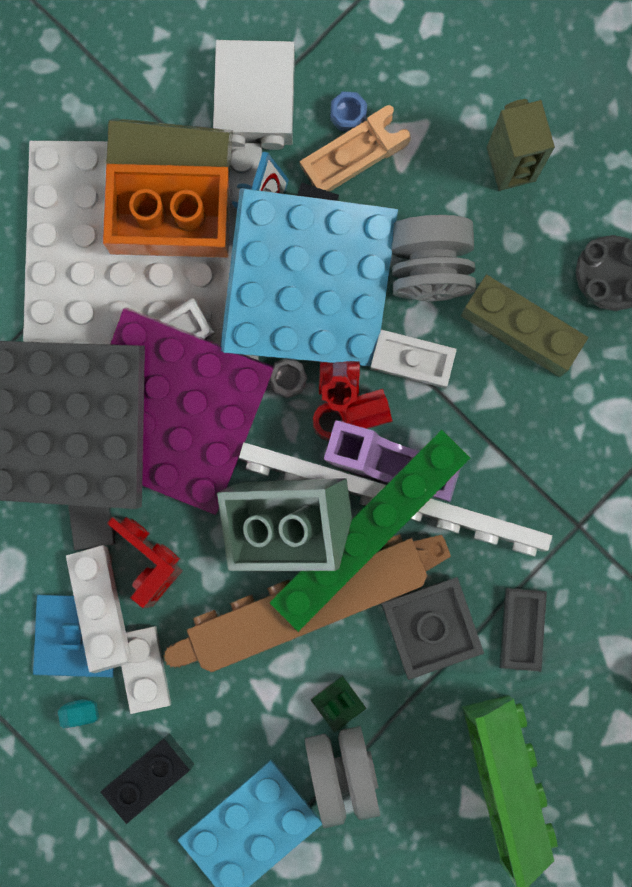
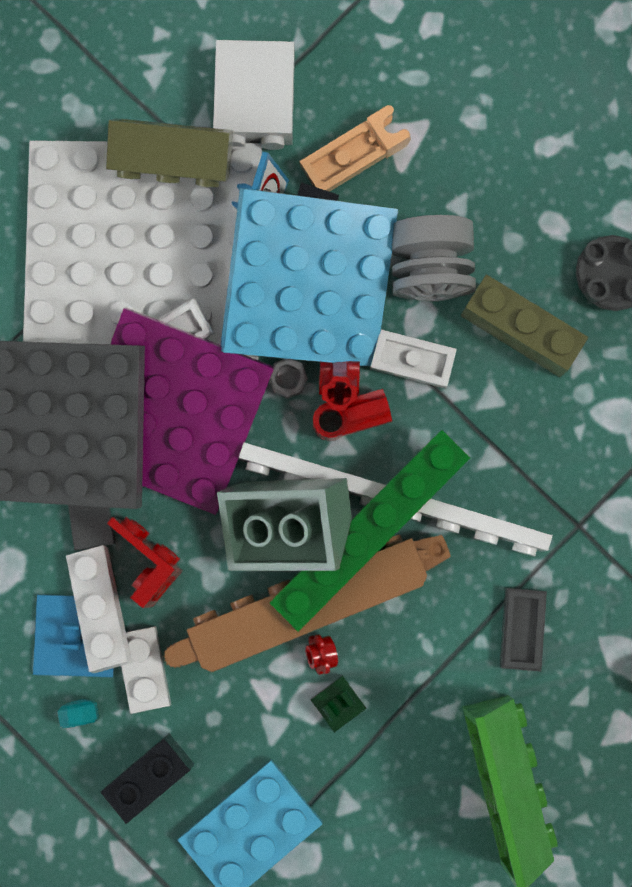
(167, 210): orange slope -> none
(321, 654): none -> red plate
(342, 776): light grey wheel -> none
(348, 111): medium blue tile -> none
(373, 457): lavender arch -> none
(432, 628): dark grey plate -> none
(520, 144): olive brick -> none

